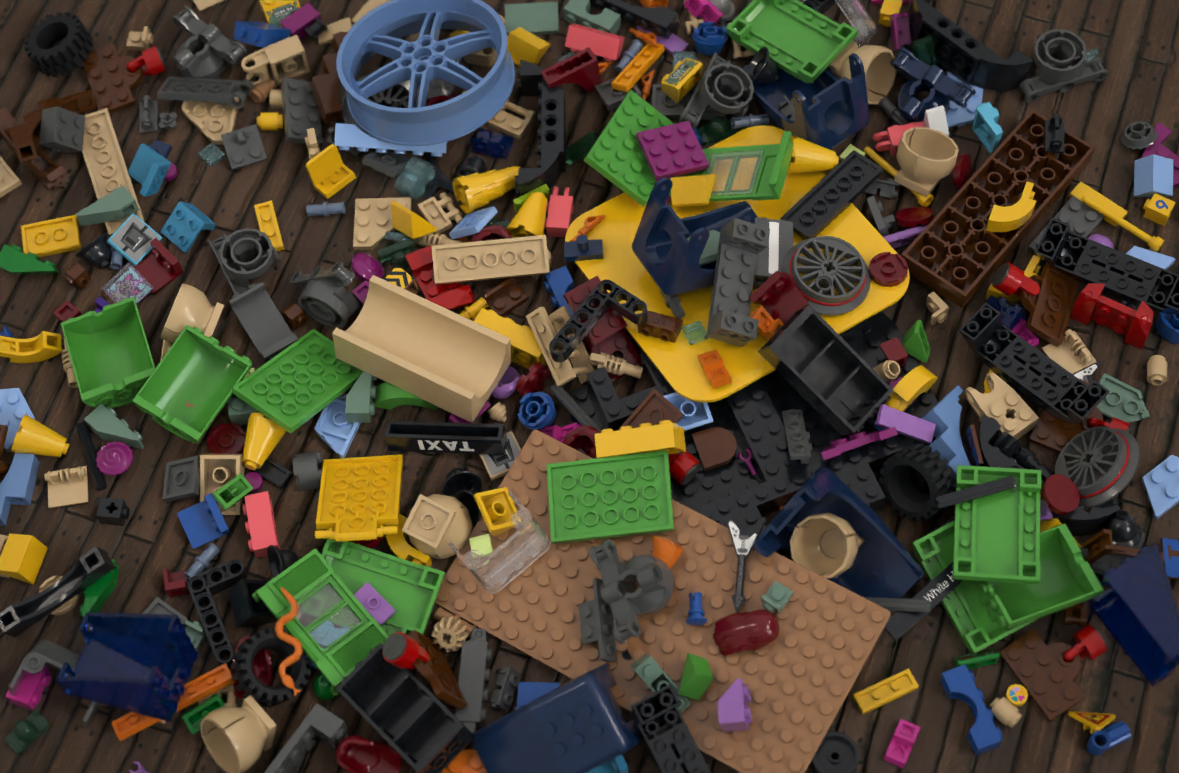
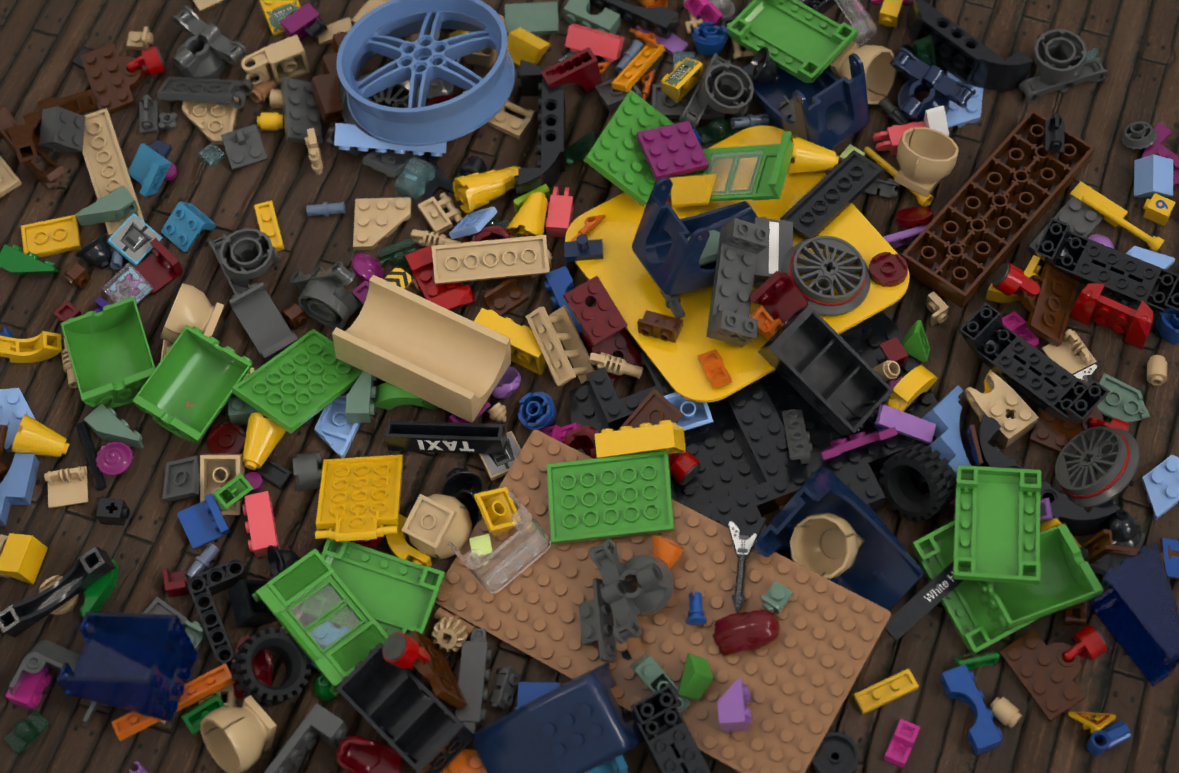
(66, 54): black tyre -> none
(259, 33): blue brick -> none
(286, 679): orange animal -> none
(329, 172): yellow bracket -> none
(374, 603): medium lavender plate -> none
(395, 236): clear light blue tile -> none
(409, 222): yellow slope -> none
(471, 311): yellow pin -> none
(492, 143): clear blue bracket -> none
(534, 380): dark red plate -> none
(578, 413): dark grey axle -> none
(593, 315): black beam -> none
(694, 332): clear light blue tile -> none
(714, 447): reddish brown tile -> none
(748, 462): magenta hand -> none
(882, 223): dark grey hinge -> none
(900, 30): magenta hinge -> none
(902, 604): dark grey axle -> none
(962, 171): dark red tile -> none
(975, 492): black axle -> none
(986, 126): medium azure plate -> none
(1009, 314): clear blue bracket -> none
(1012, 217): yellow arch -> none
(1017, 695): yellow tile -> none
(1023, 455): black piece -> none
(1060, 494): dark red tile -> none

